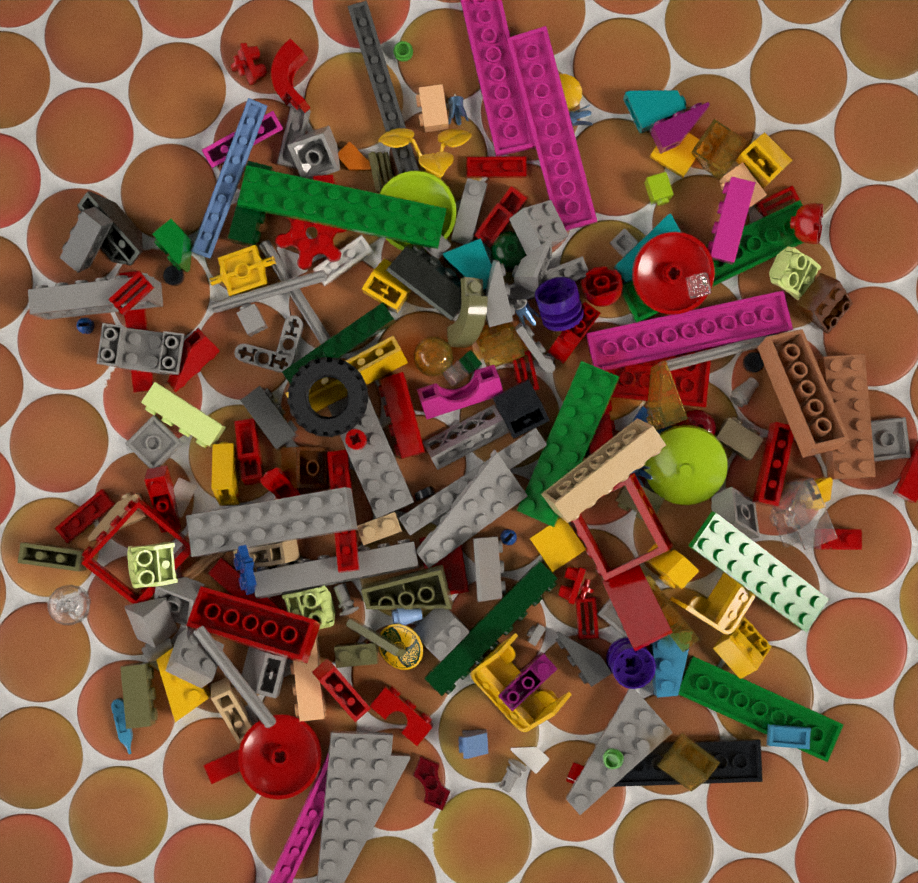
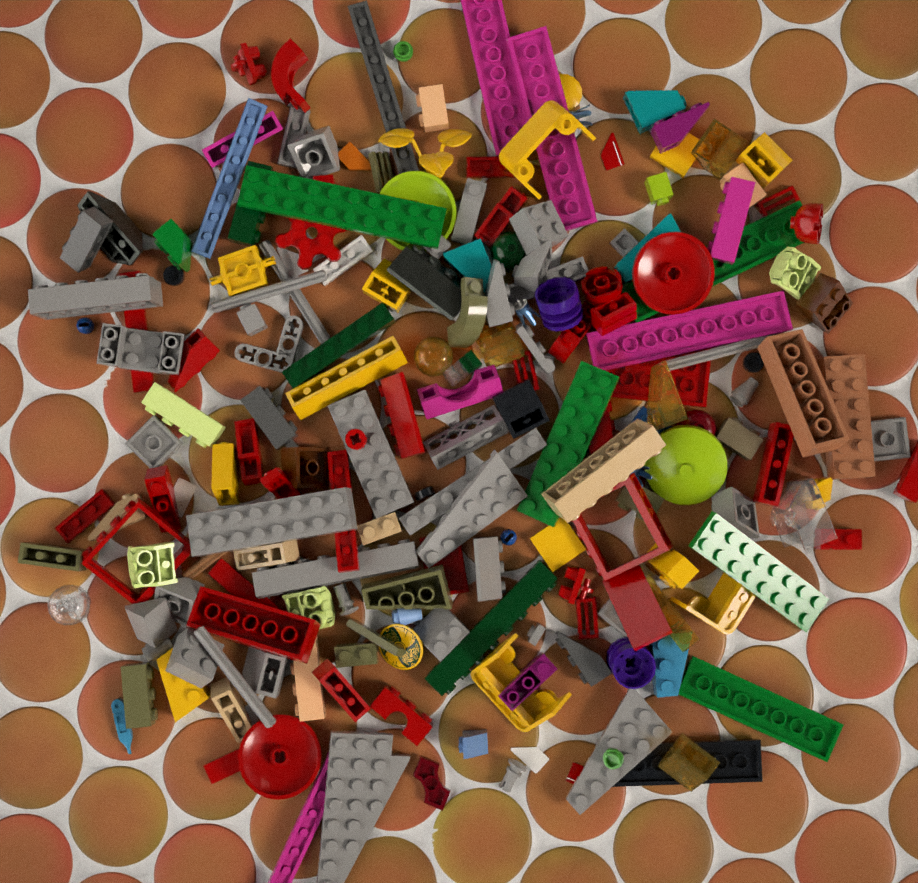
(113, 299): red tile -> none
(245, 564): blue plate -> none
(299, 396): black tyre -> none
(456, 107): flat silver piece -> none
(530, 136): none -> yellow windscreen
(611, 154): none -> red sticker
(613, 314): none -> red brick
(698, 285): clear tile -> none
(743, 649): yellow slope -> none
(788, 736): dark azure tile -> none

